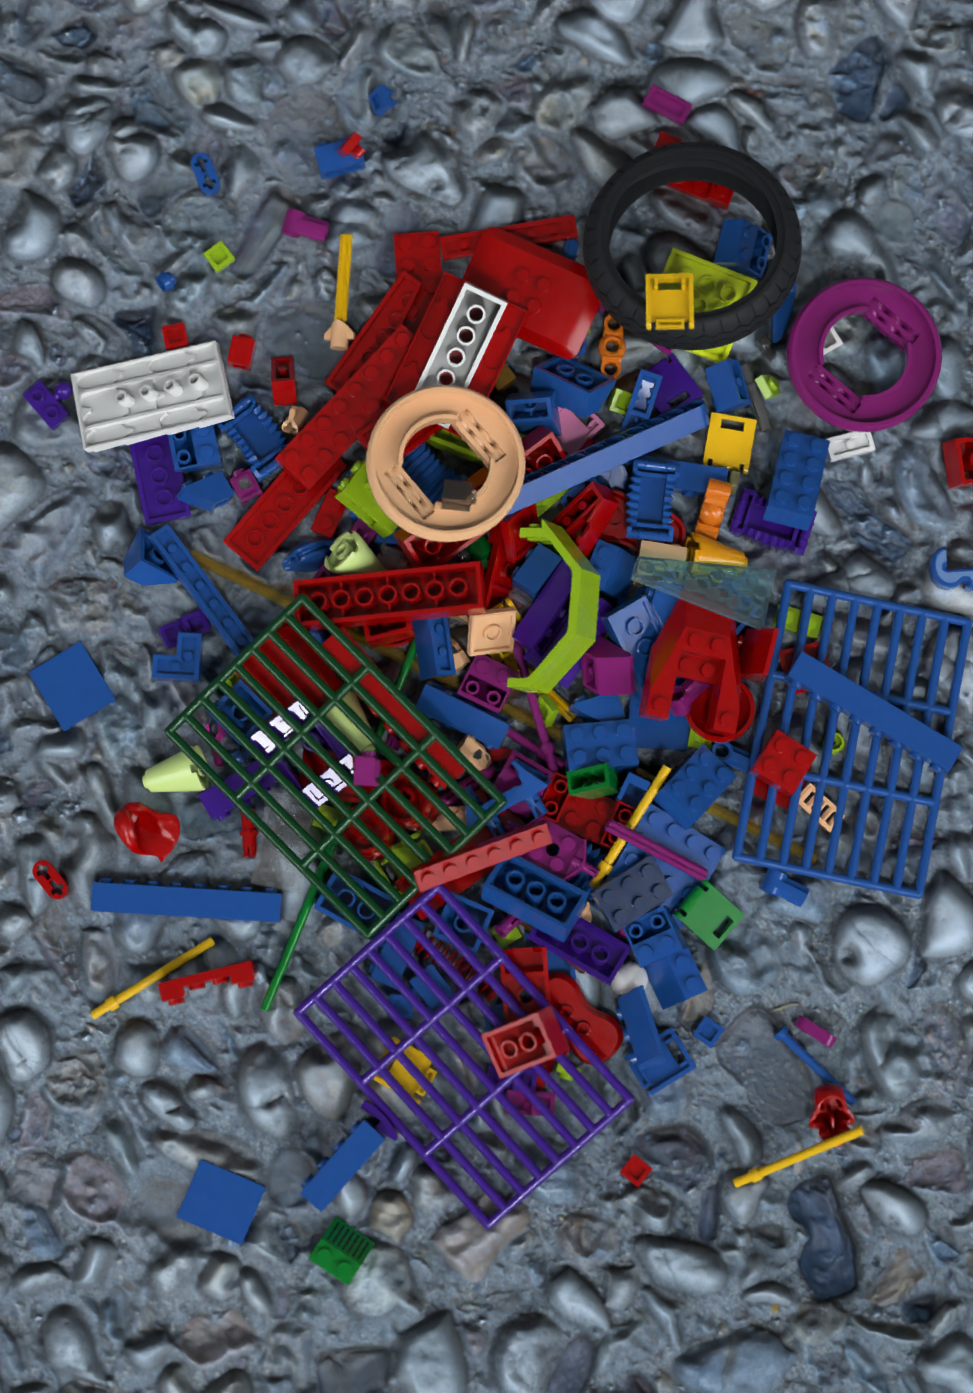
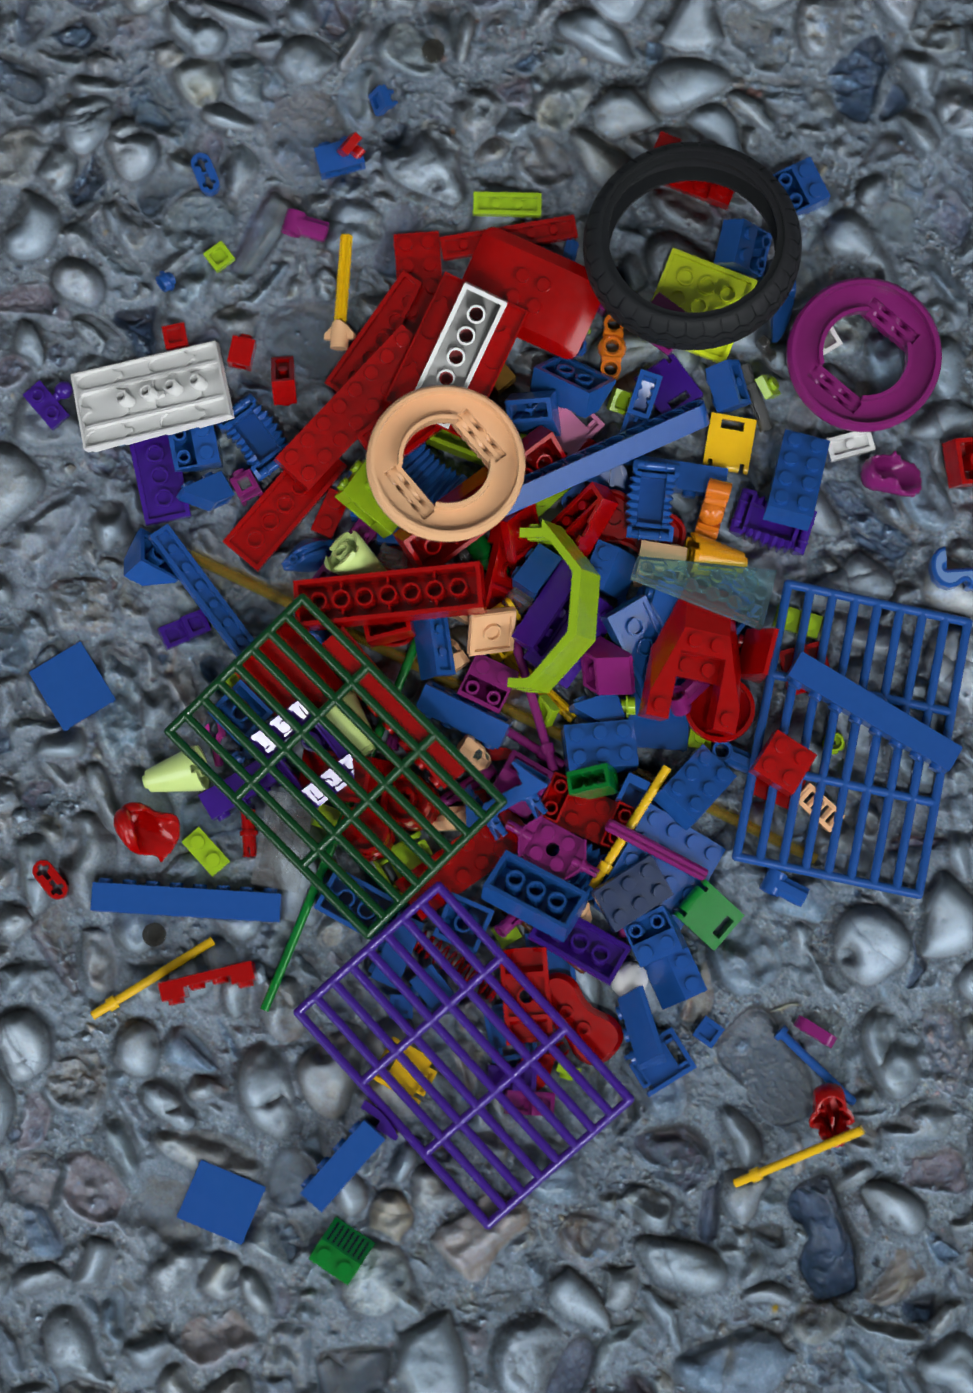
(154, 934): none -> clear smoke tile
(185, 665): blue panel -> none
(205, 851): none -> lime plate
(296, 420): light nougat piece -> none
(367, 769): magenta window -> none
(433, 51): none -> clear smoke tile
(458, 495): clear smoke brick -> none
(481, 855): red plate -> none
(507, 204): none -> lime plate
(525, 1042): red slope -> none
(628, 706): none -> lime plate
(635, 1170): red plate -> none
(667, 105): magenta tile -> none
(669, 307): yellow container -> none
(734, 478): olive tile -> none
(804, 186): none -> blue slope
(891, 475): none -> magenta piece

